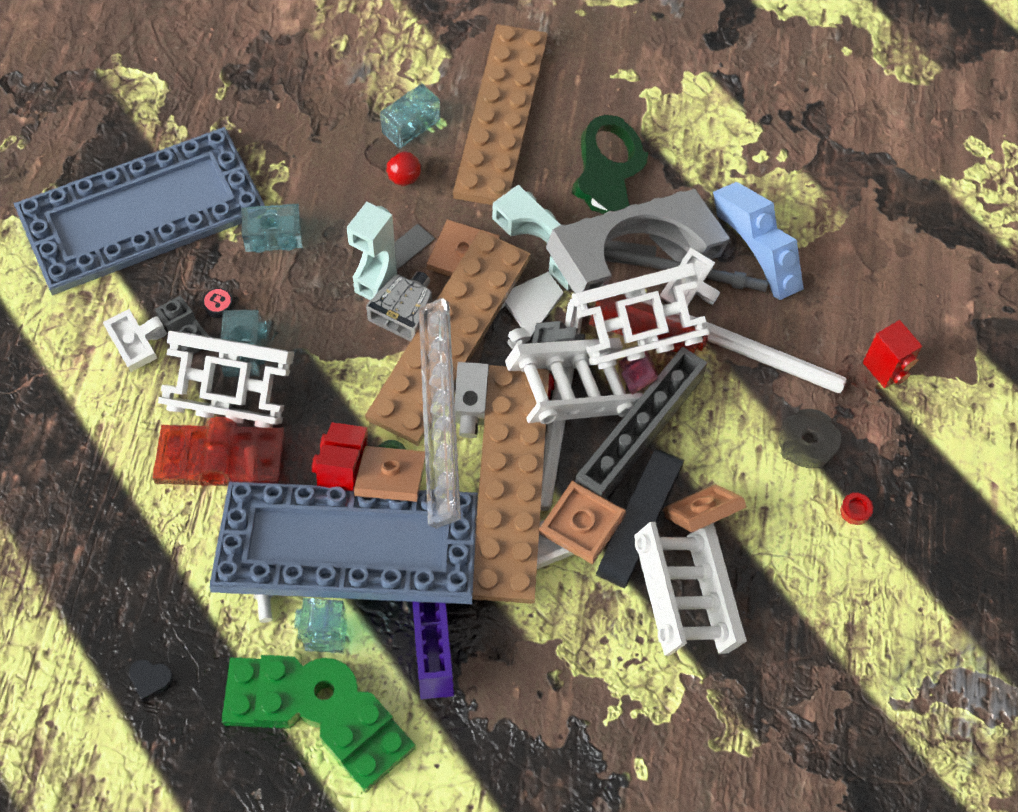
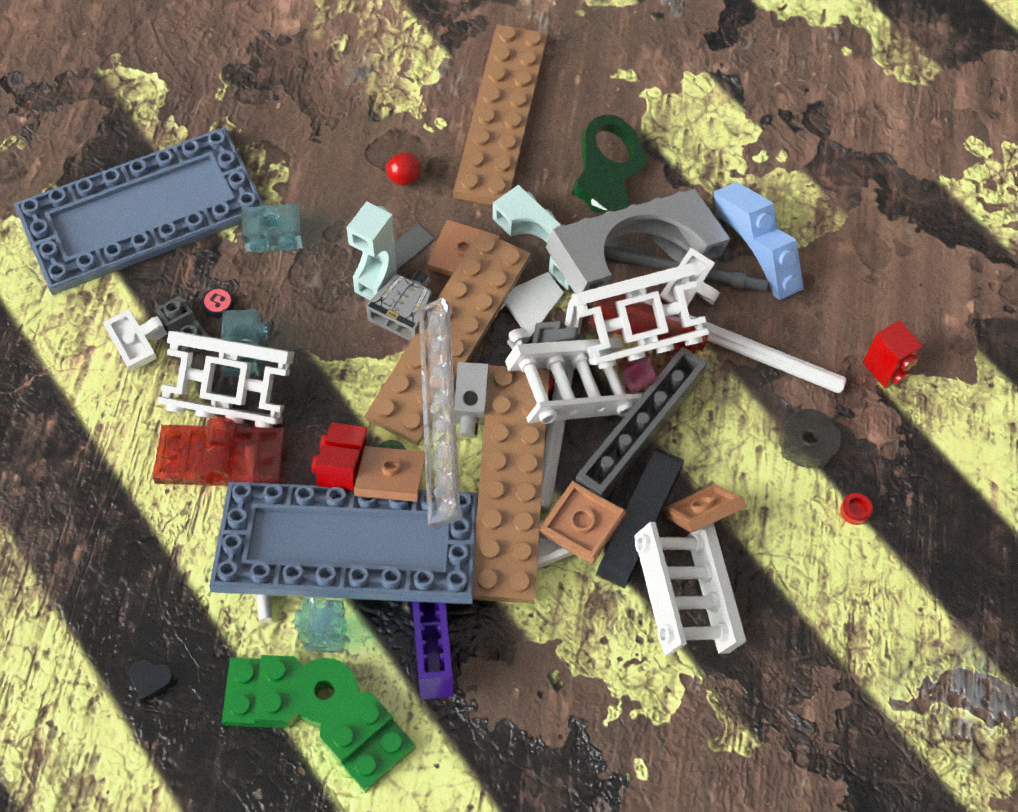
(410, 115): clear light blue brick -> none

